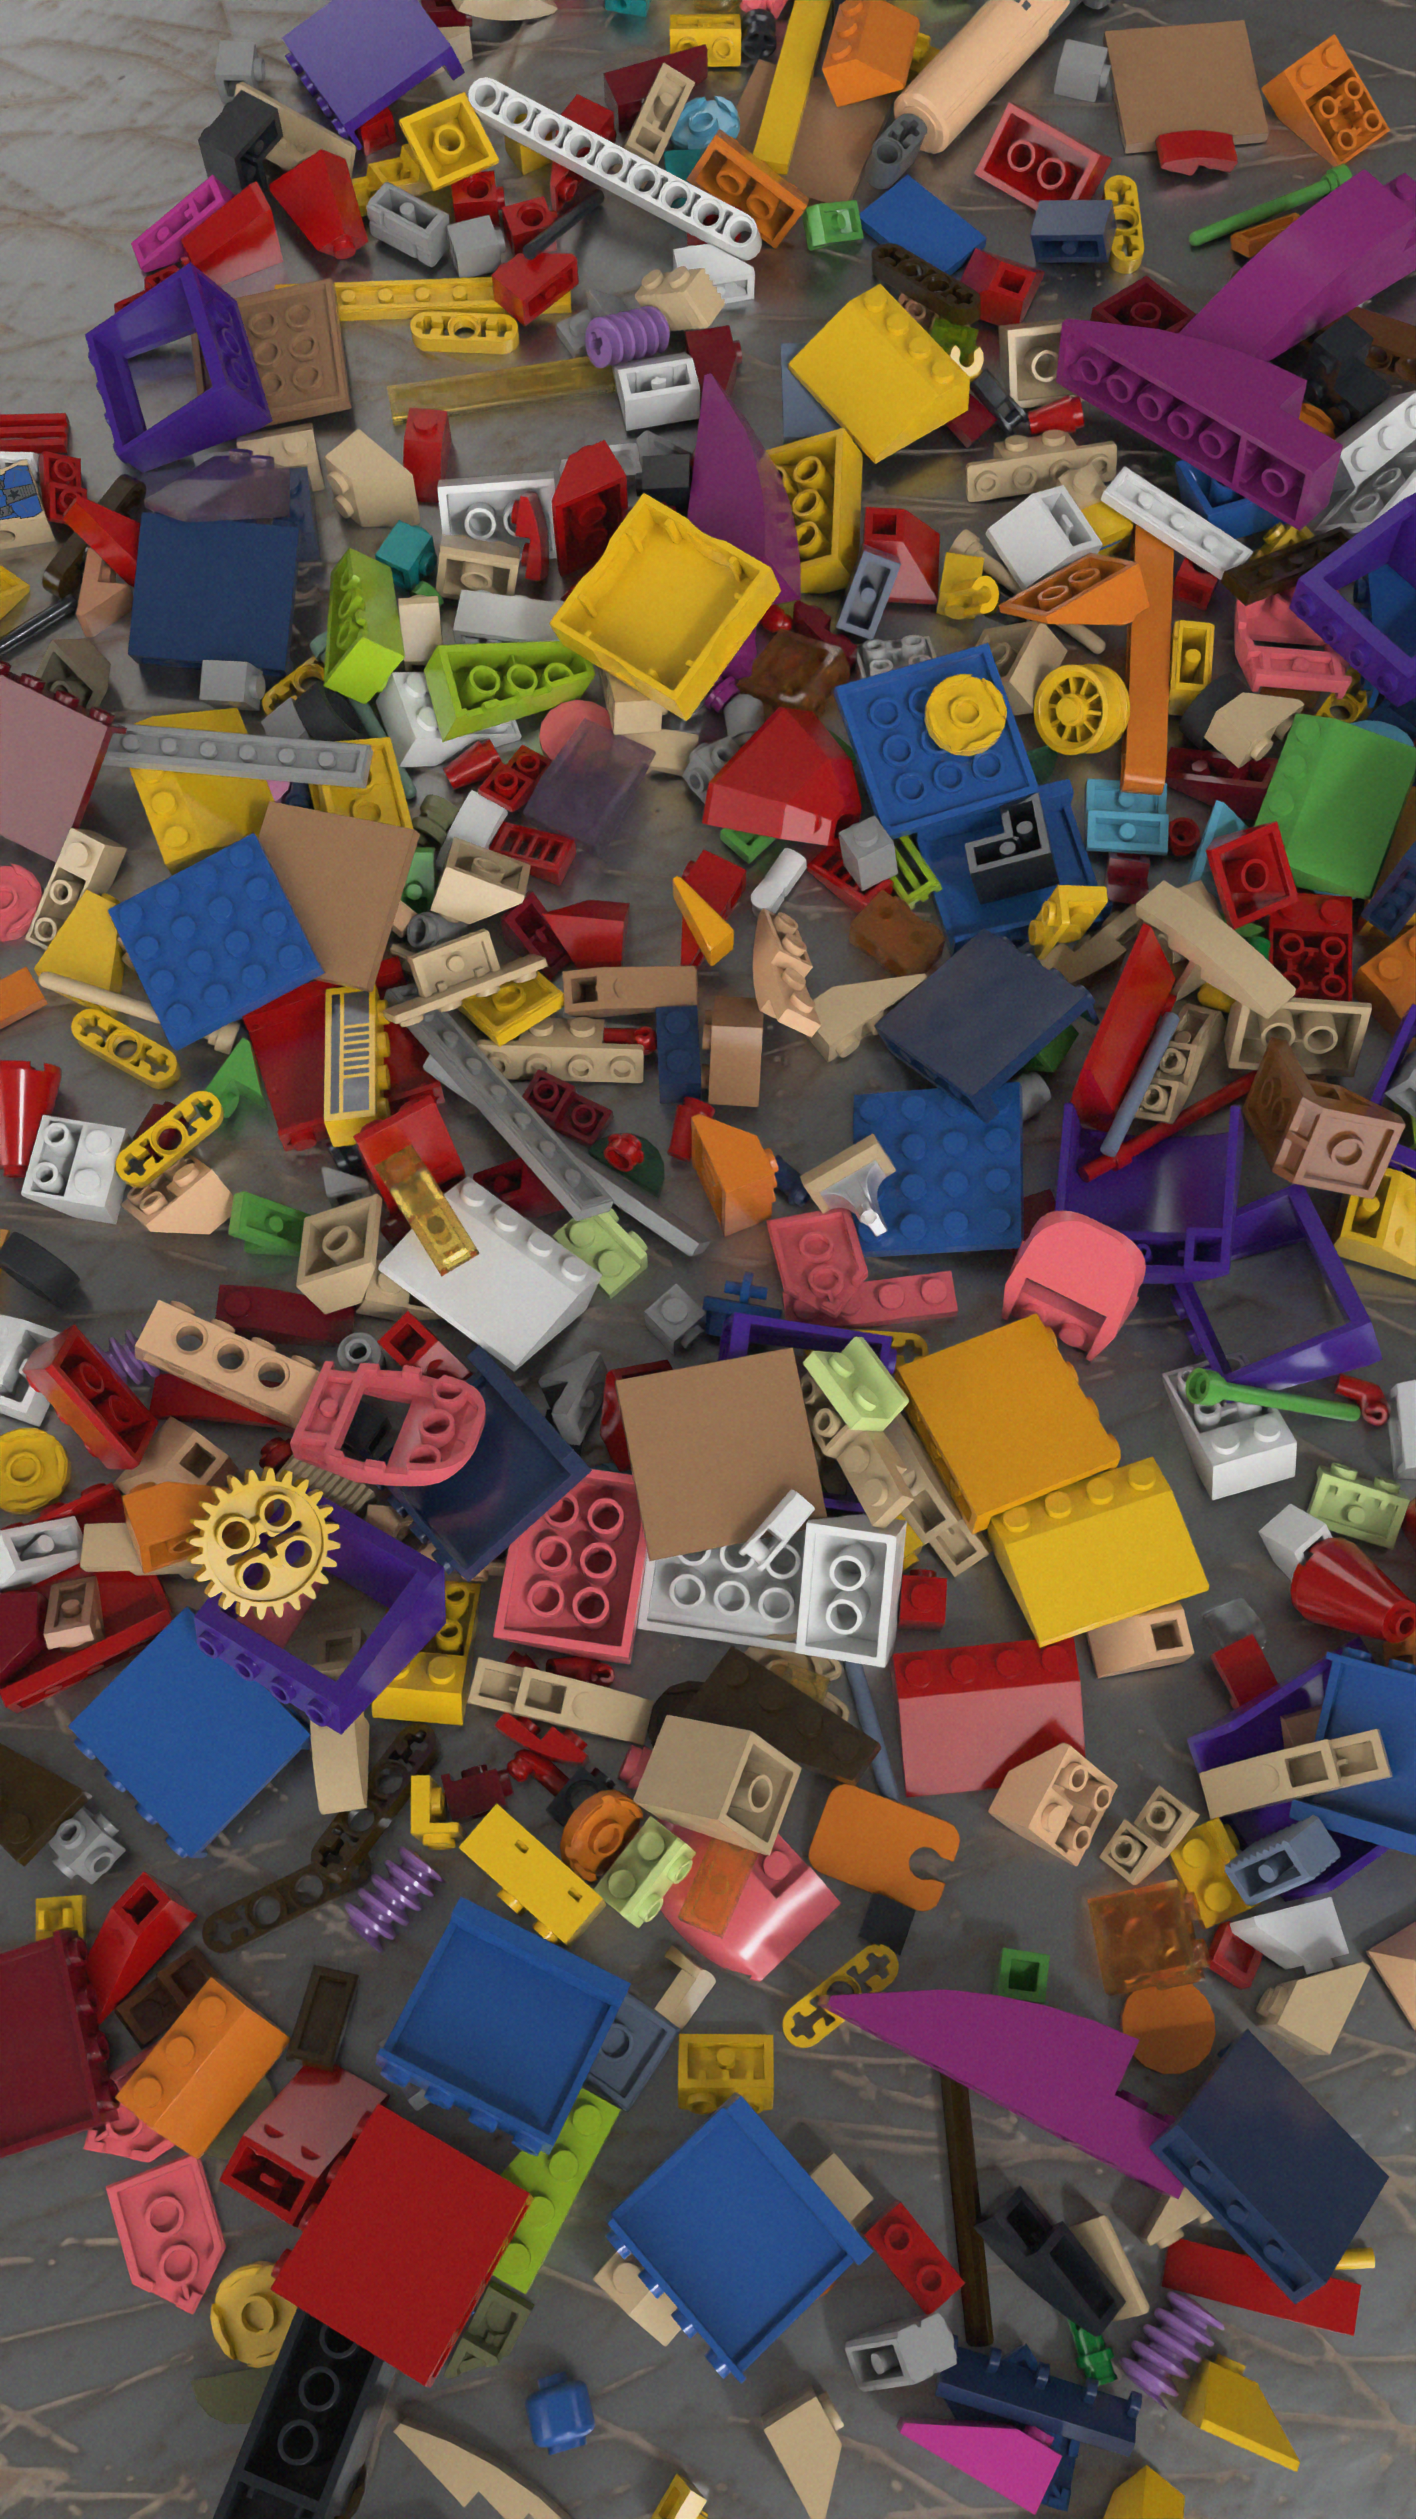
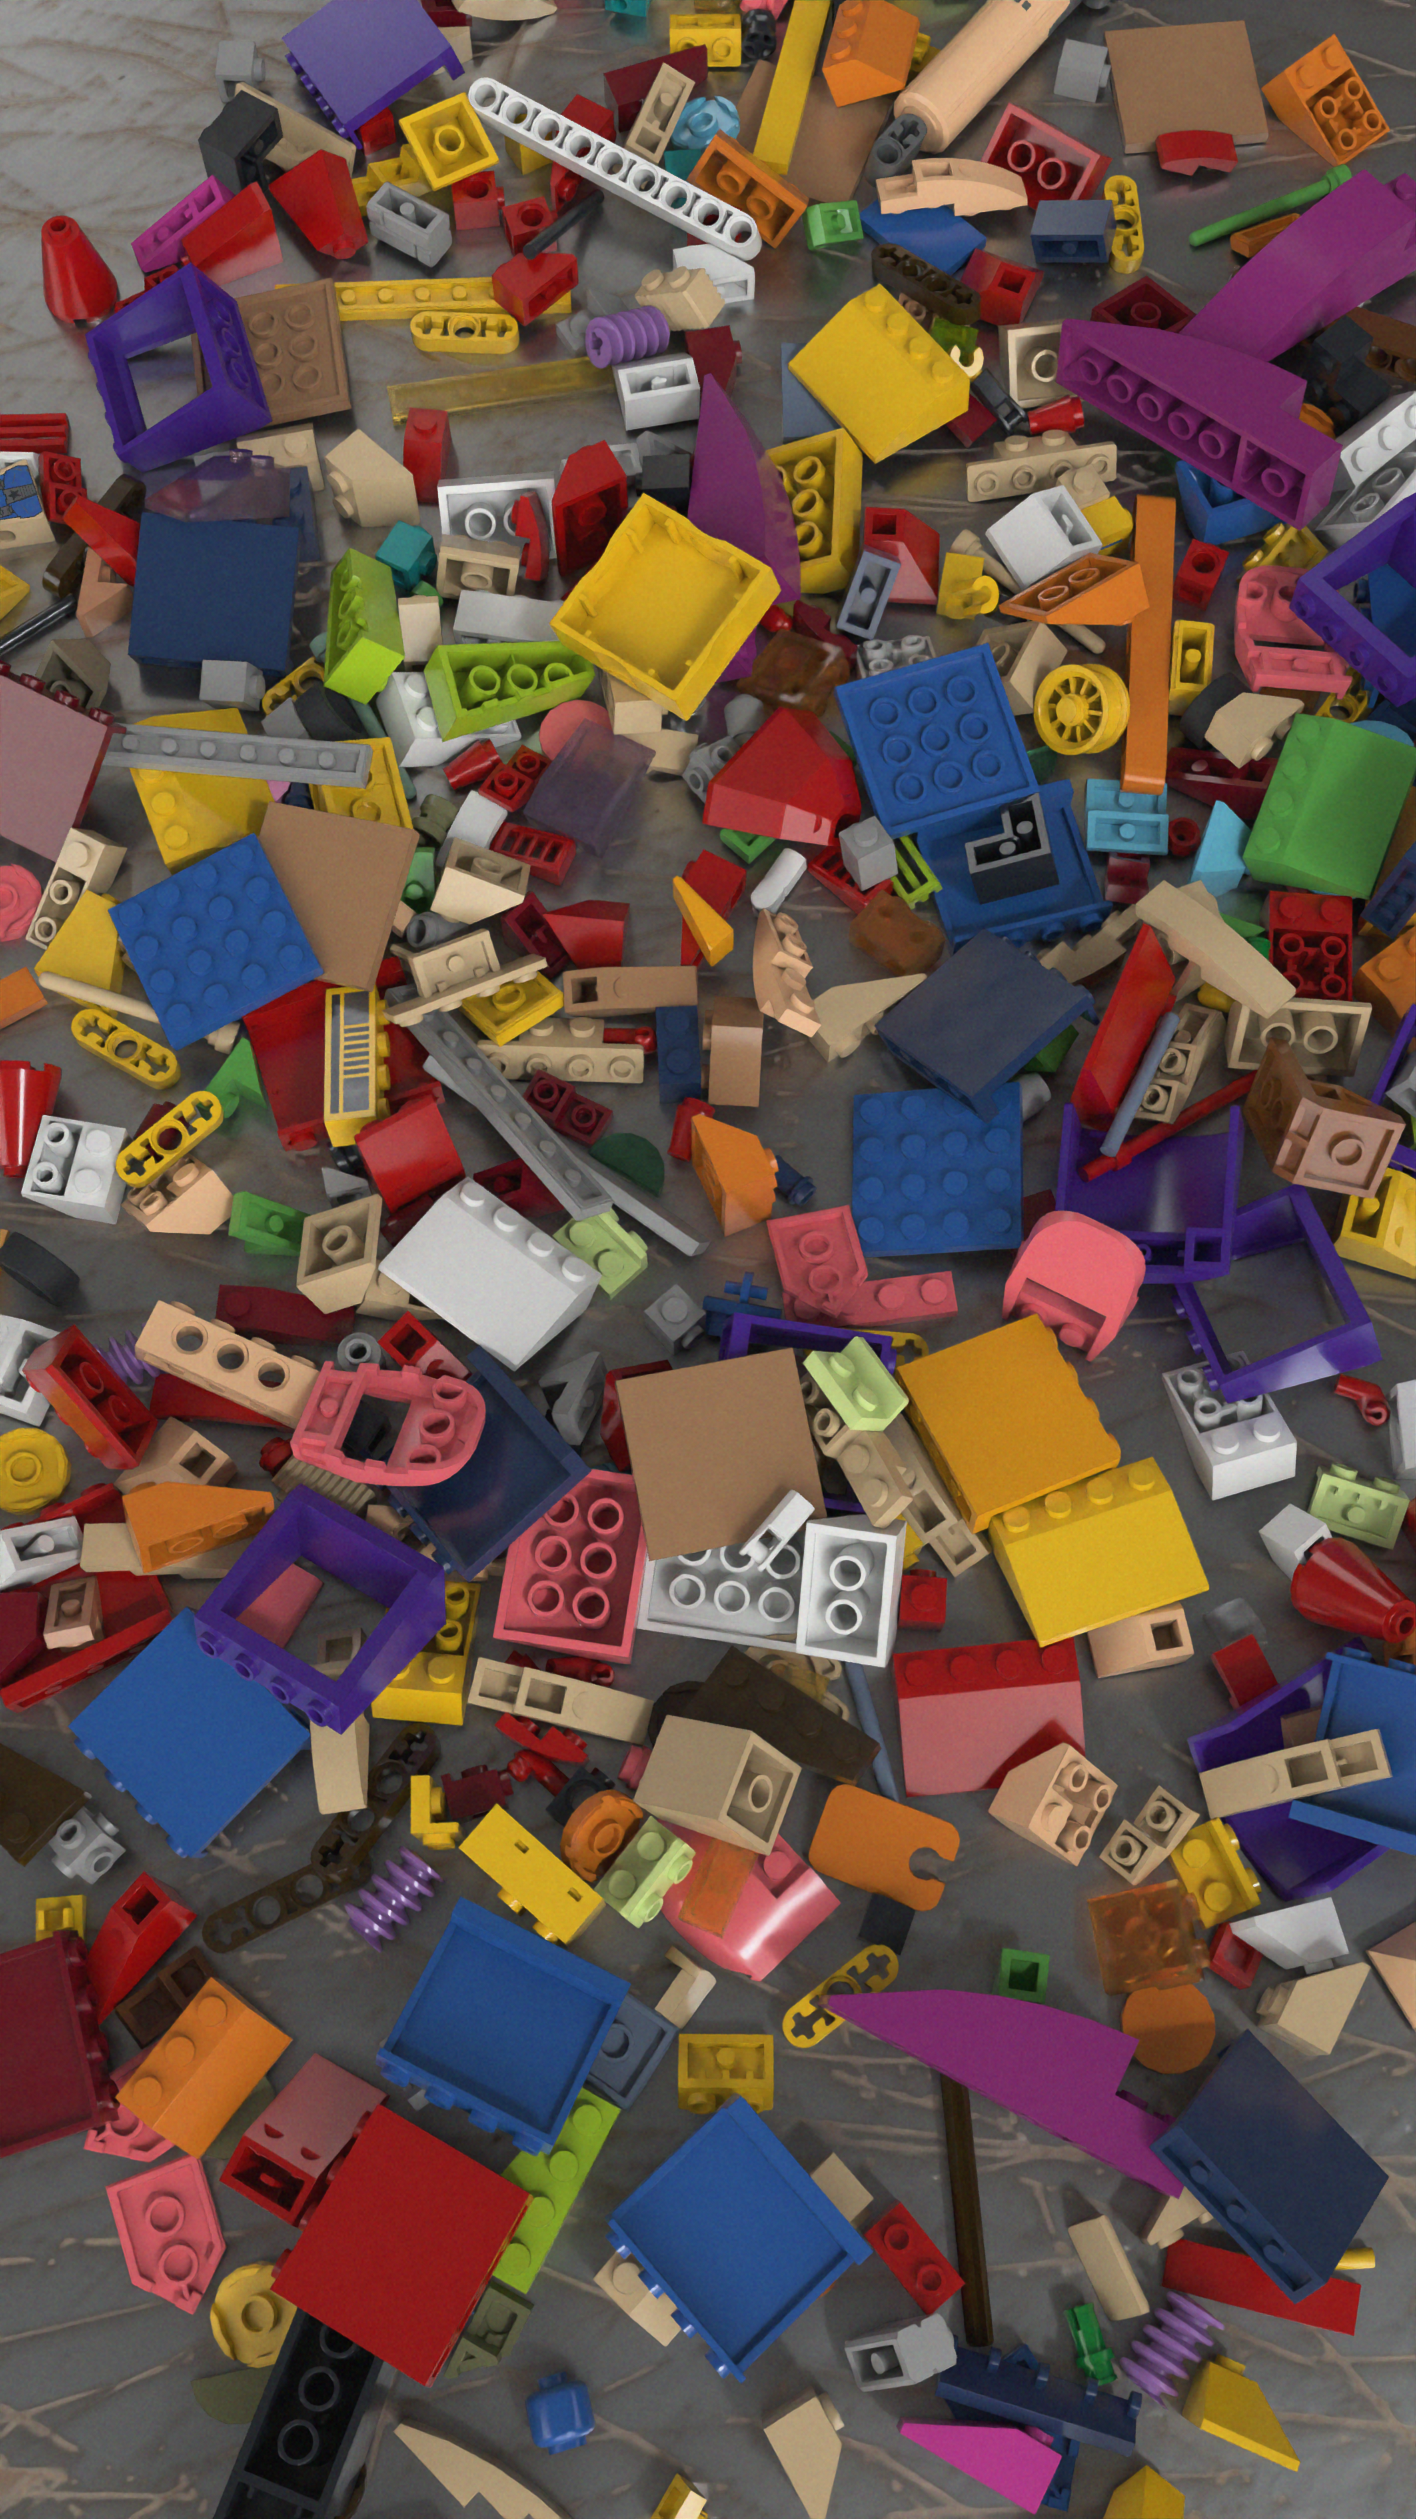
(74, 273): none -> red cone
(280, 1580): yellow gear -> none
(323, 2018): dark brown tile -> none
(426, 1210): clear yellow slope -> none
(475, 246): light grey brick -> none
(623, 1151): red plate -> none
(721, 693): magenta plate -> none
(852, 1182): piece -> none
(961, 182): none -> light nougat slope
(965, 715): yellow tile -> none
(1050, 2261): black slope -> none
(1065, 916): yellow bracket -> none
(1174, 523): white tile -> none
(1208, 1388): bright green piece -> none
(1251, 873): red slope -> none
(1281, 568): dark brown tile -> none
(1282, 1861): sand blue brick -> none

